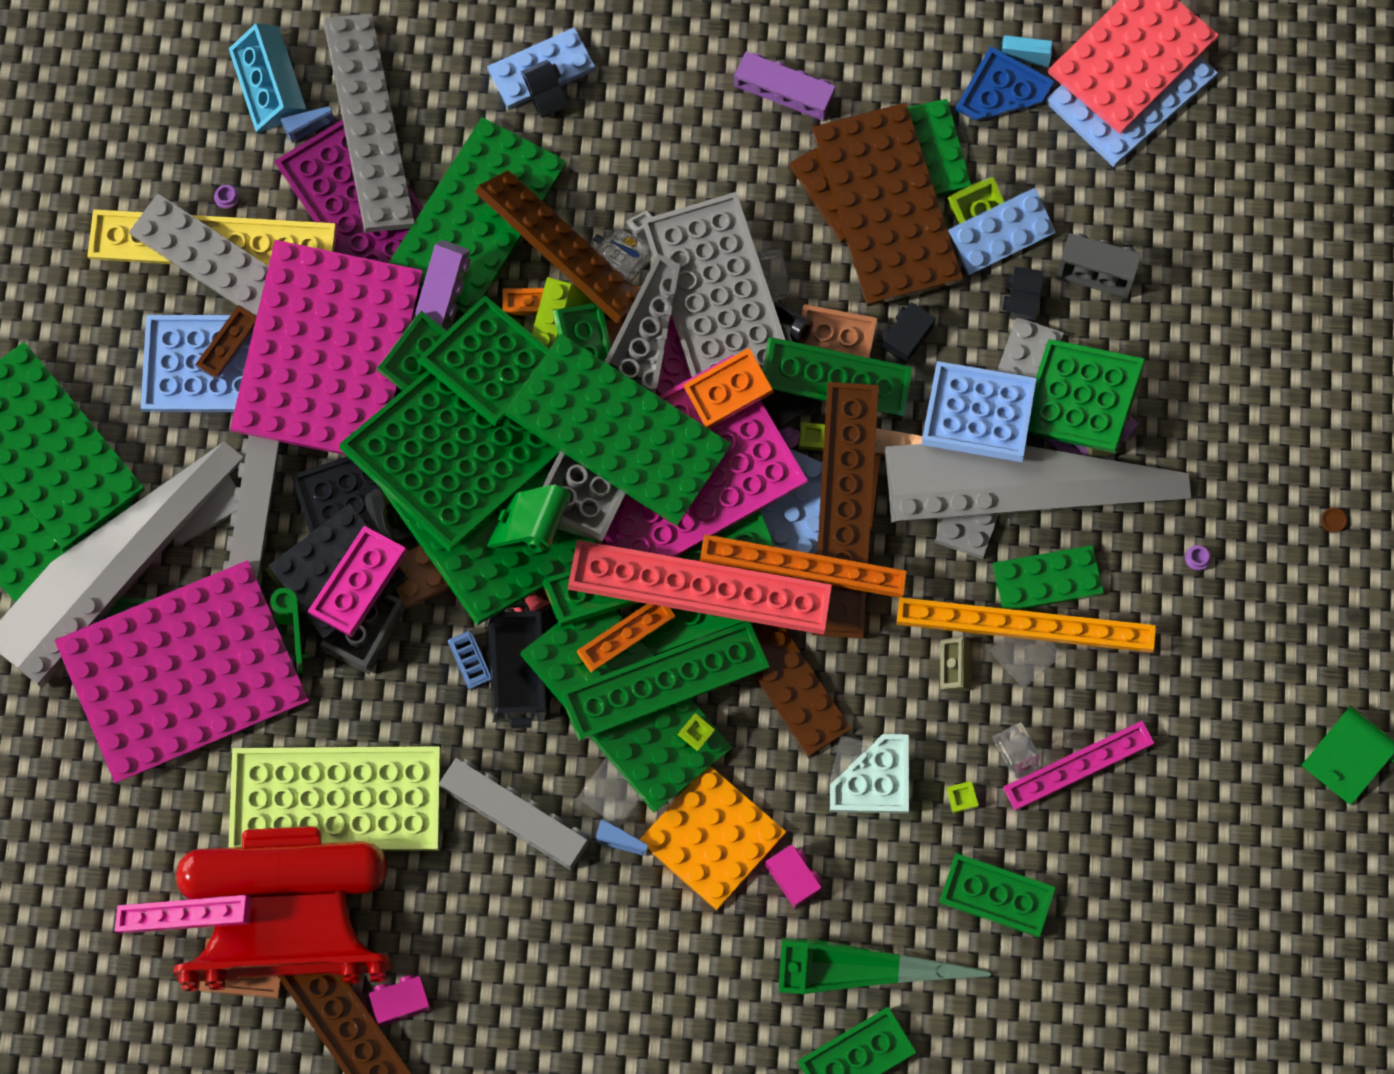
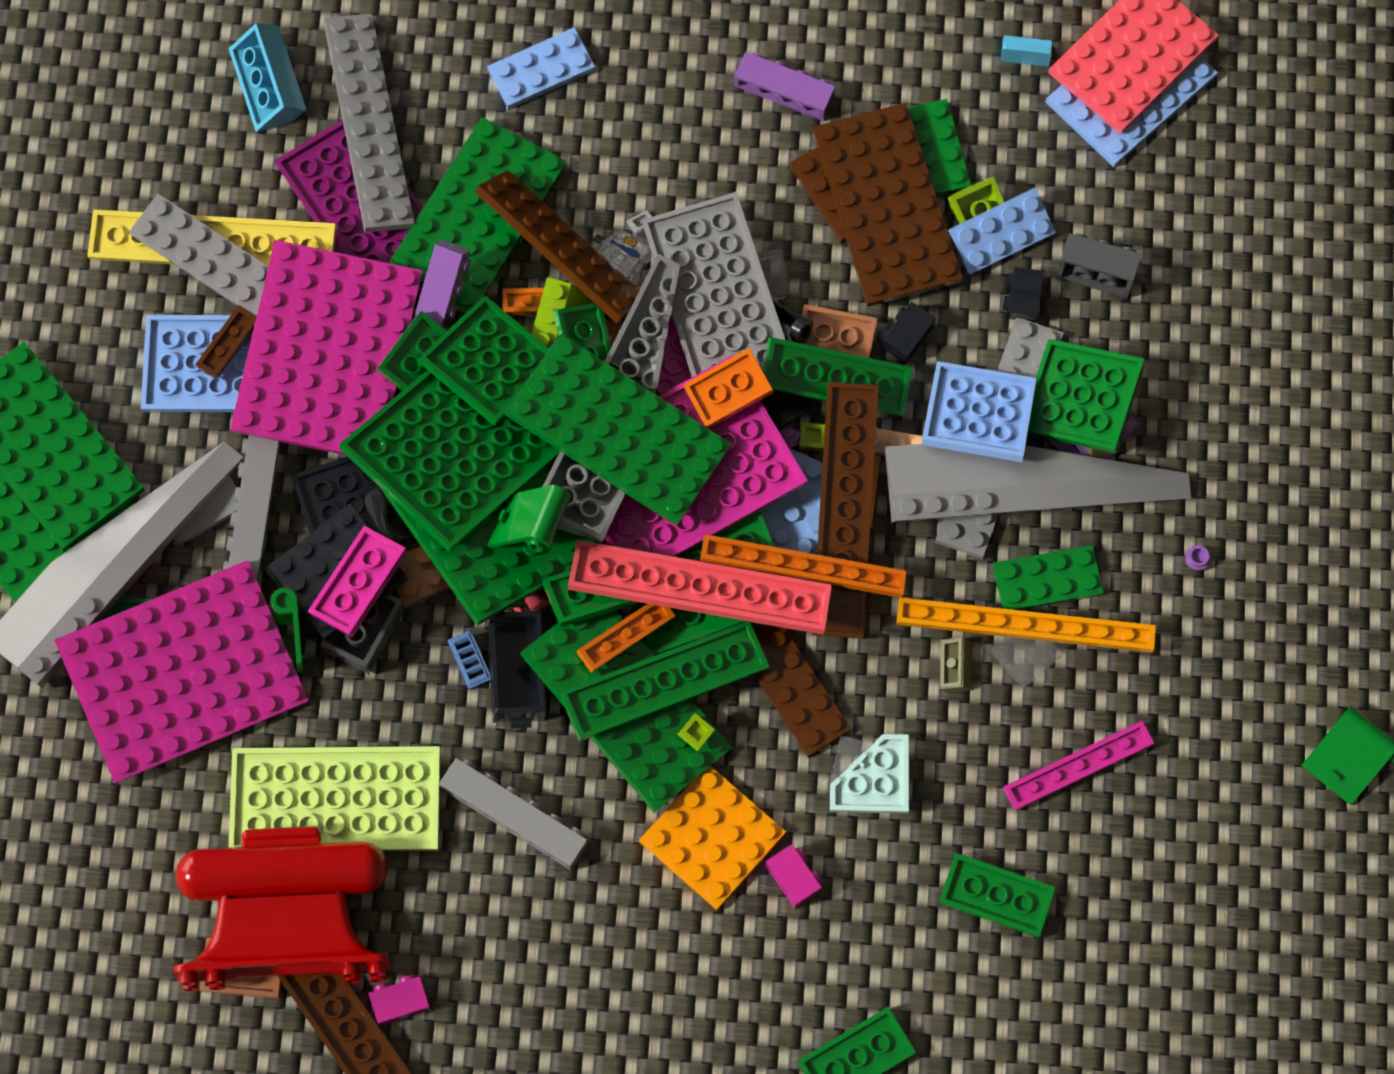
(183, 914): plate -> none
(226, 196): medium lavender plate -> none
(306, 123): medium blue slope -> none
(545, 88): black brick -> none
(609, 794): clear tile -> none
(616, 838): medium blue slope -> none
(828, 966): green plate -> none
(962, 797): lime plate -> none
(1002, 87): blue plate -> none
(1016, 750): clear torso -> none
(1333, 520): reddish brown piece -> none

